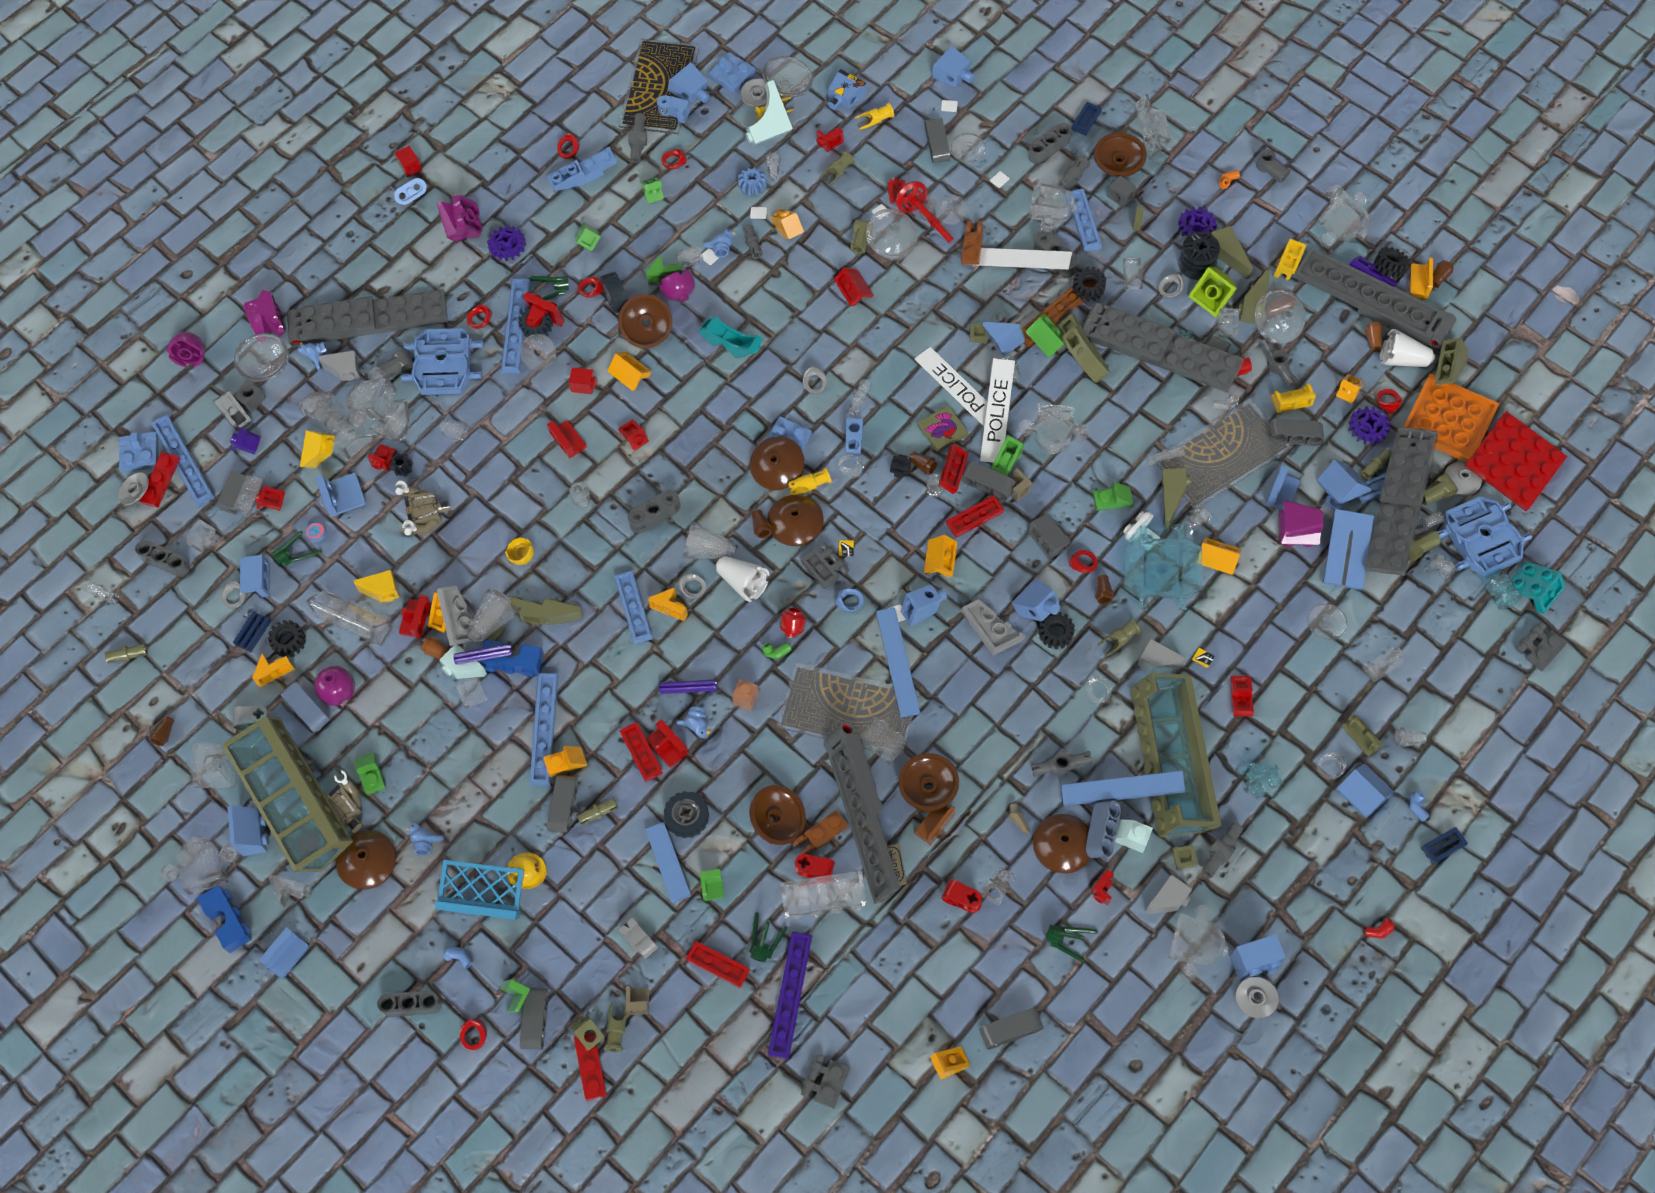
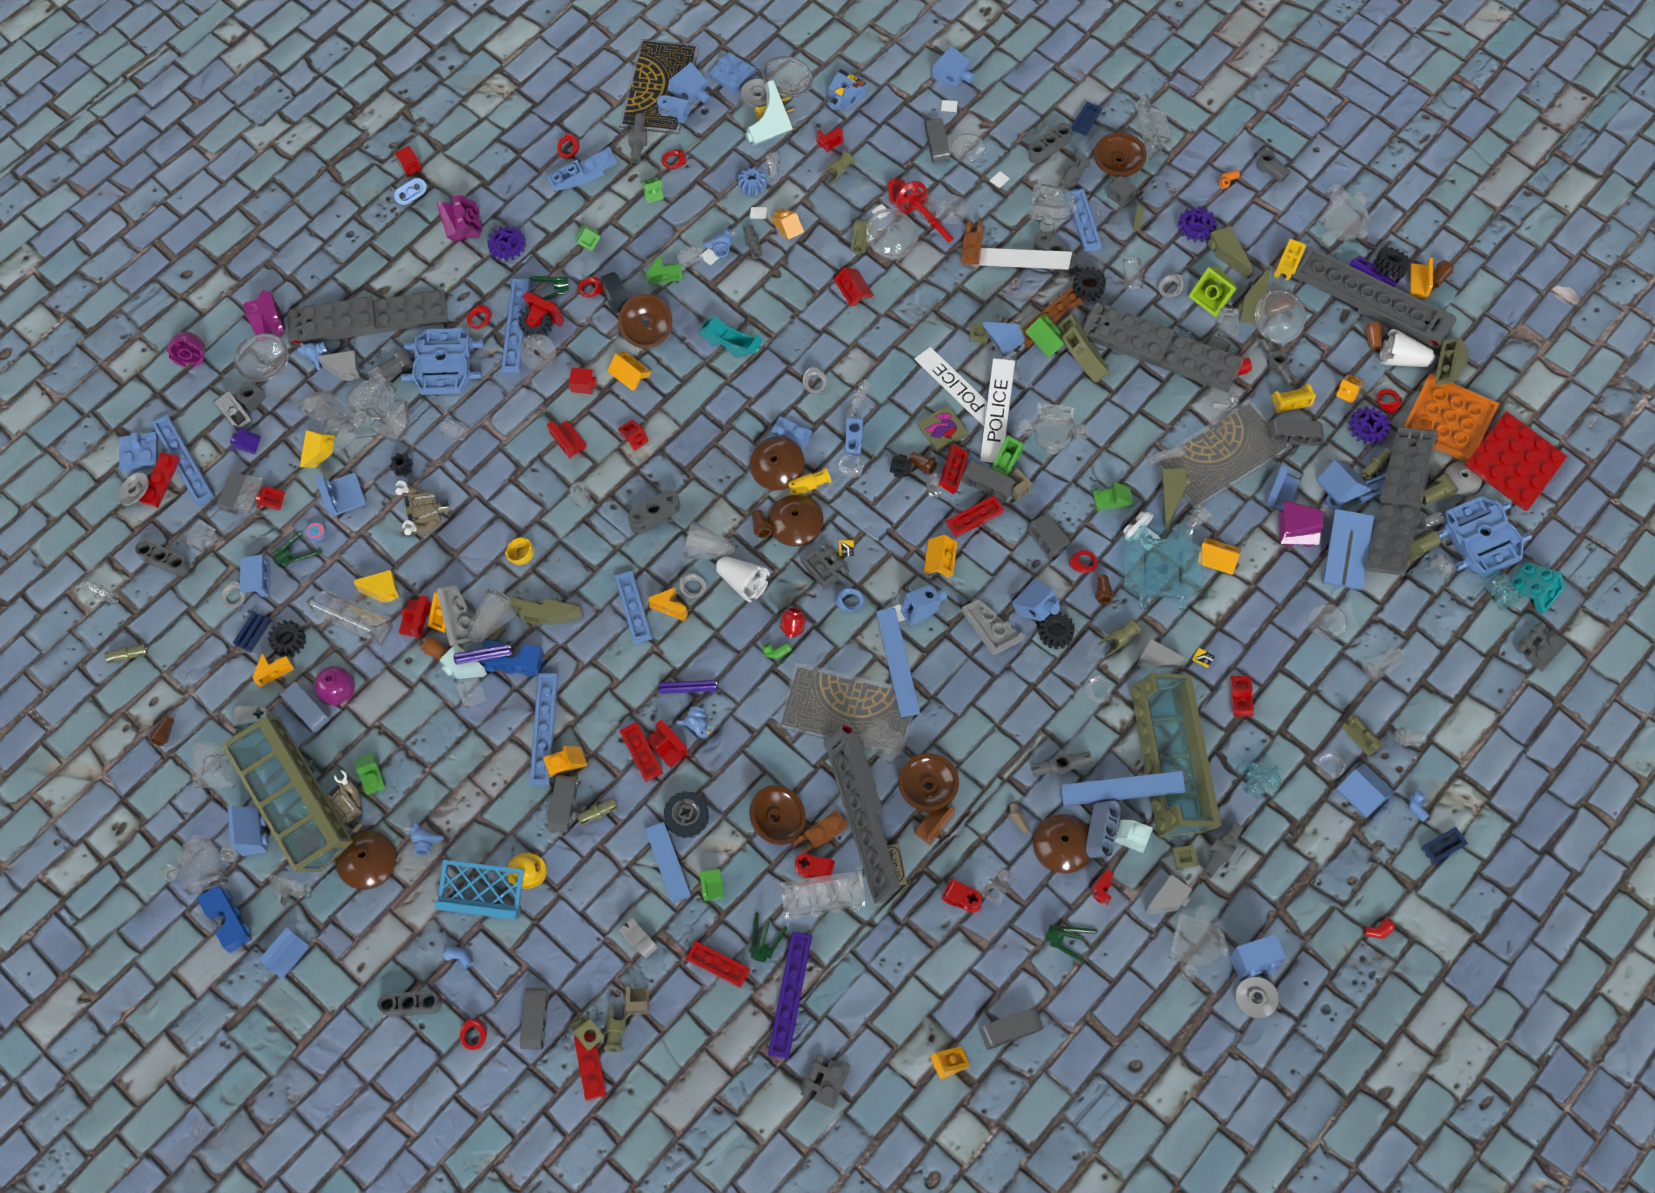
(382, 457): red bracket -> none
(518, 991): bright green panel -> none
(678, 286): magenta cylinder -> none
(745, 694): nougat brick -> none
(876, 115): yellow piece -> none
(1197, 254): black wheel -> none

